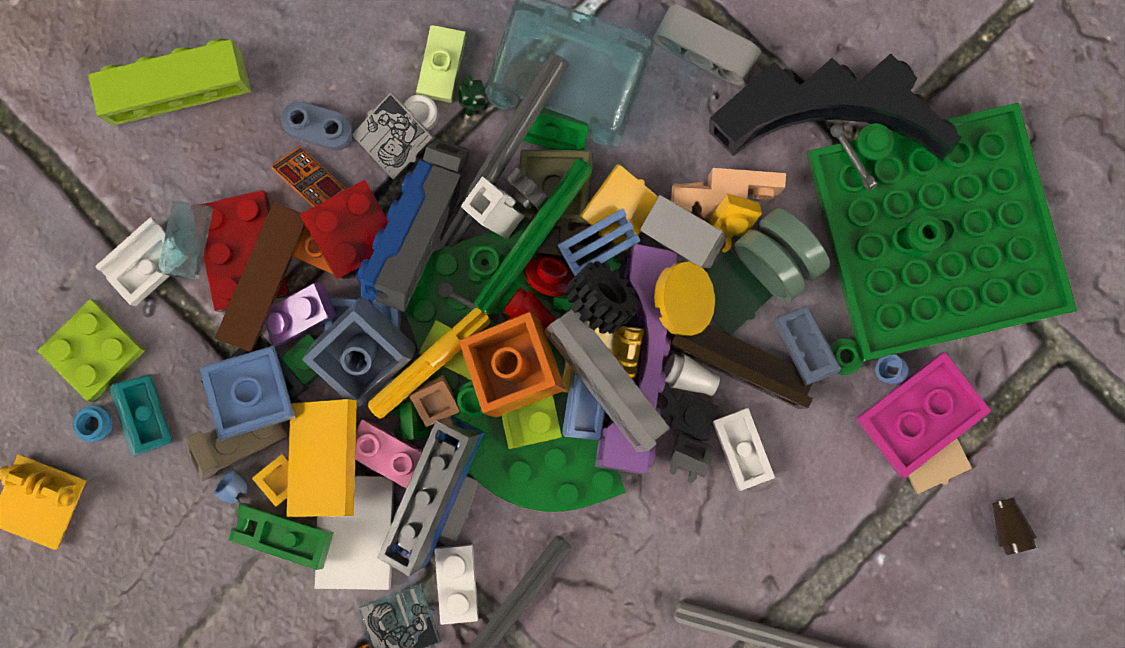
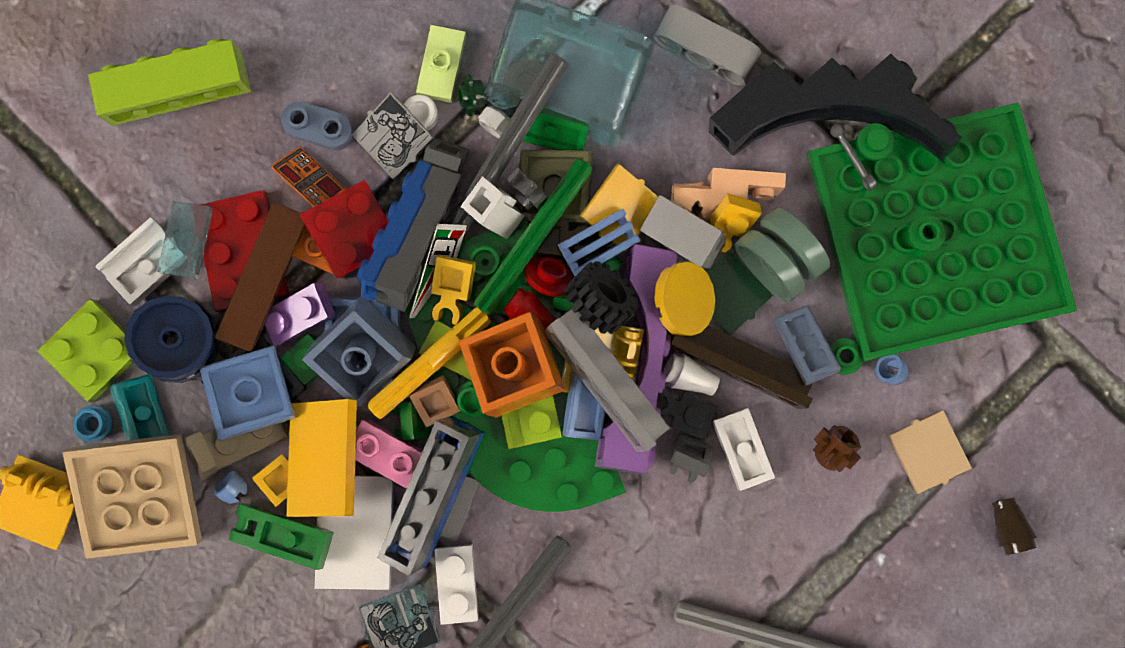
(133, 496): none -> tan plate
(161, 319): none -> dark blue wheel
(445, 242): none -> sticker
(454, 282): none -> yellow plate
(493, 121): none -> white tile
(837, 448): none -> reddish brown gear
(923, 415): dark pink plate -> none

